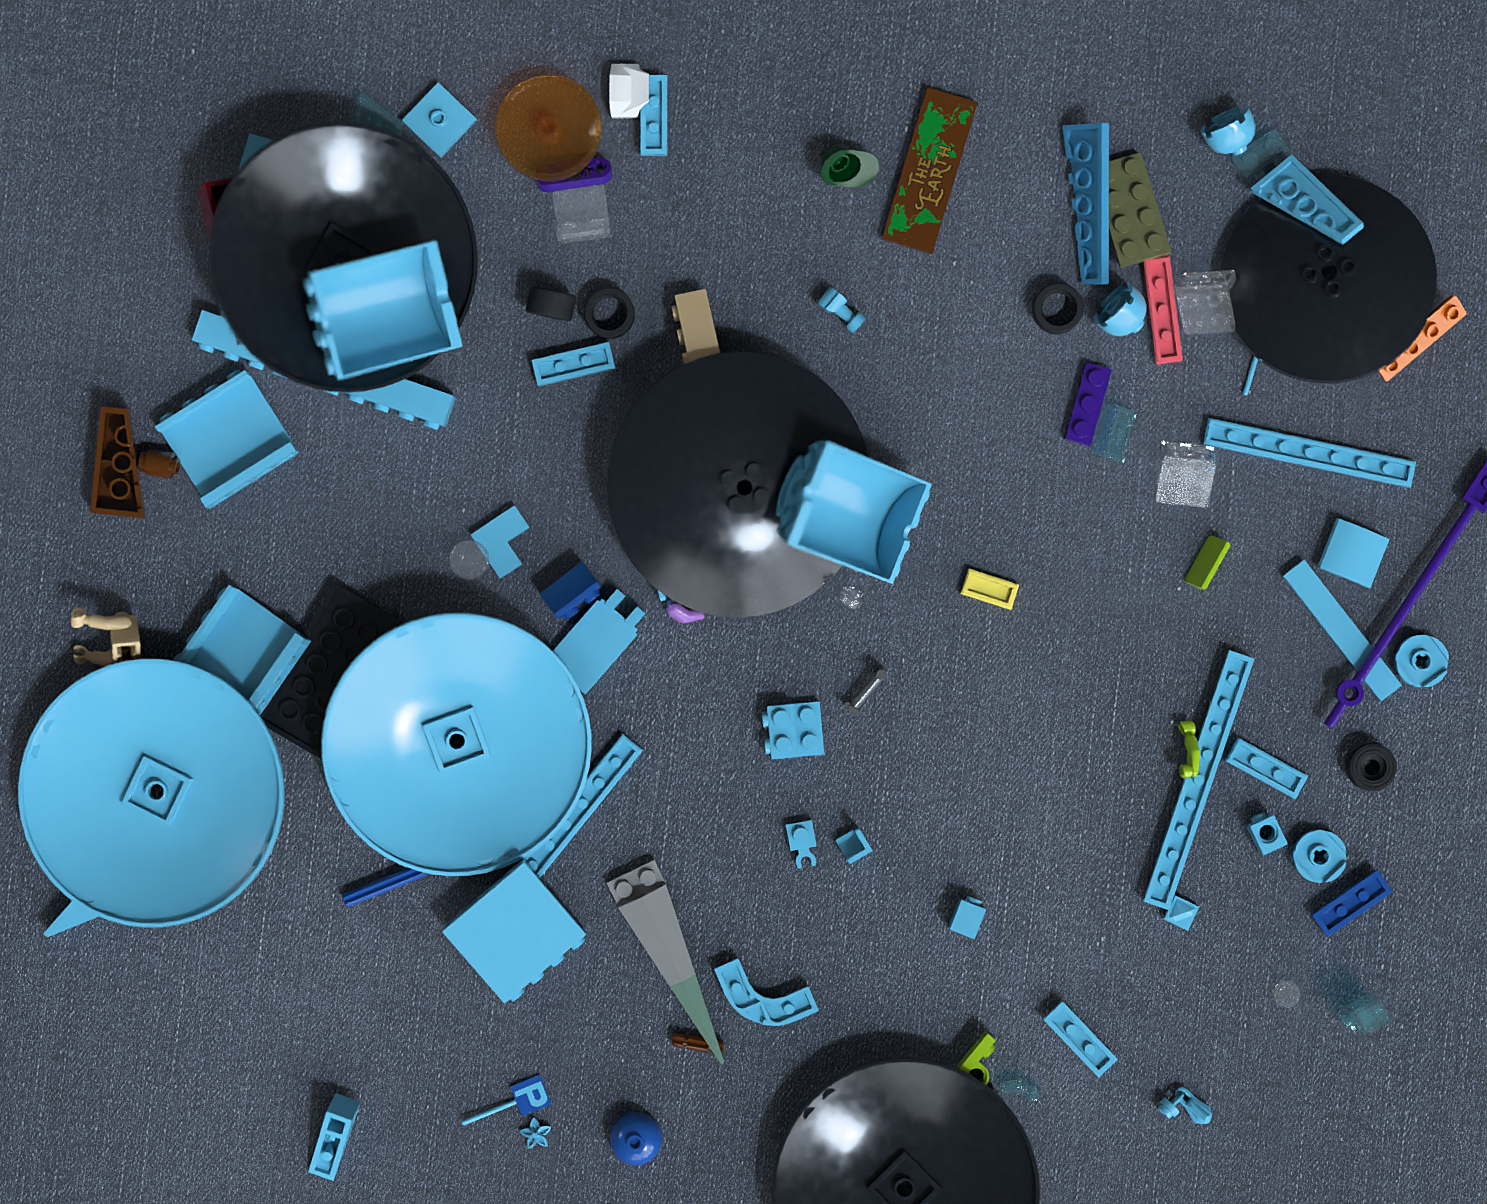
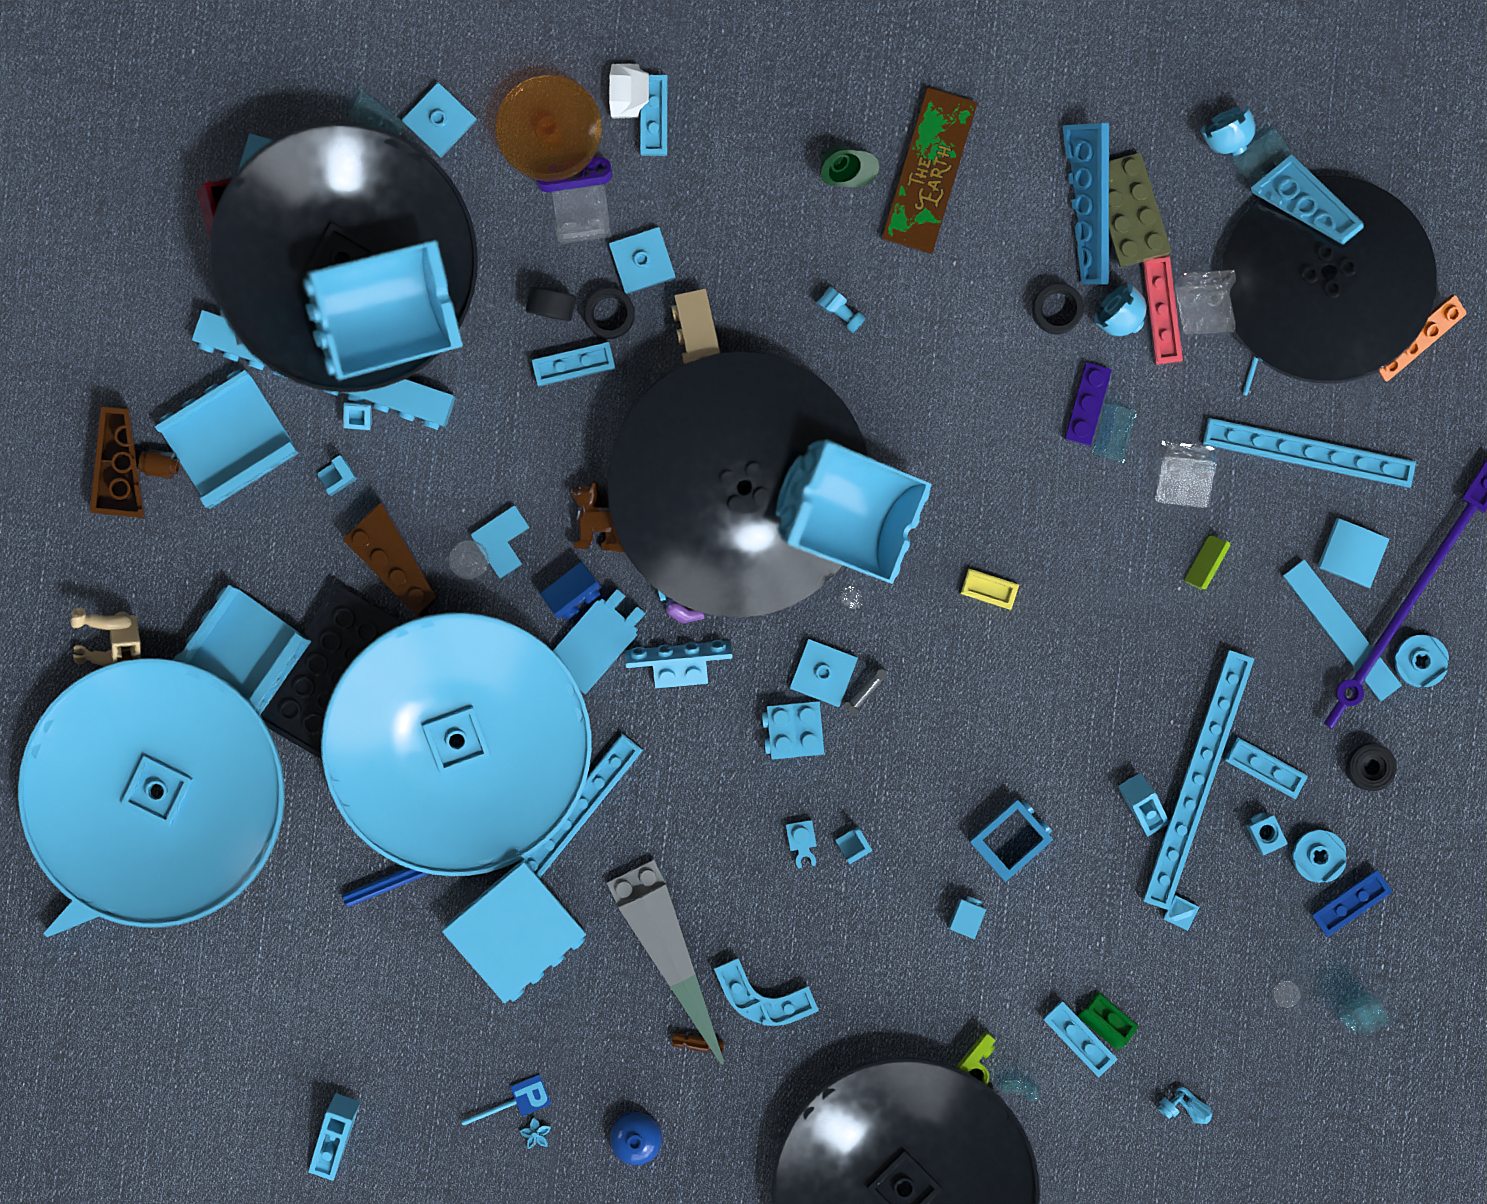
(337, 475): none -> medium azure panel
(357, 416): none -> medium azure slope
(389, 556): none -> reddish brown wedge
(593, 519): none -> reddish brown animal
(642, 260): none -> medium azure plate
(679, 663): none -> medium azure bracket
(823, 673): none -> medium azure plate
(1040, 827): none -> dark azure window
(1108, 1021): none -> green slope
(1144, 804): none -> medium azure slope
(1190, 769): lime arm -> none

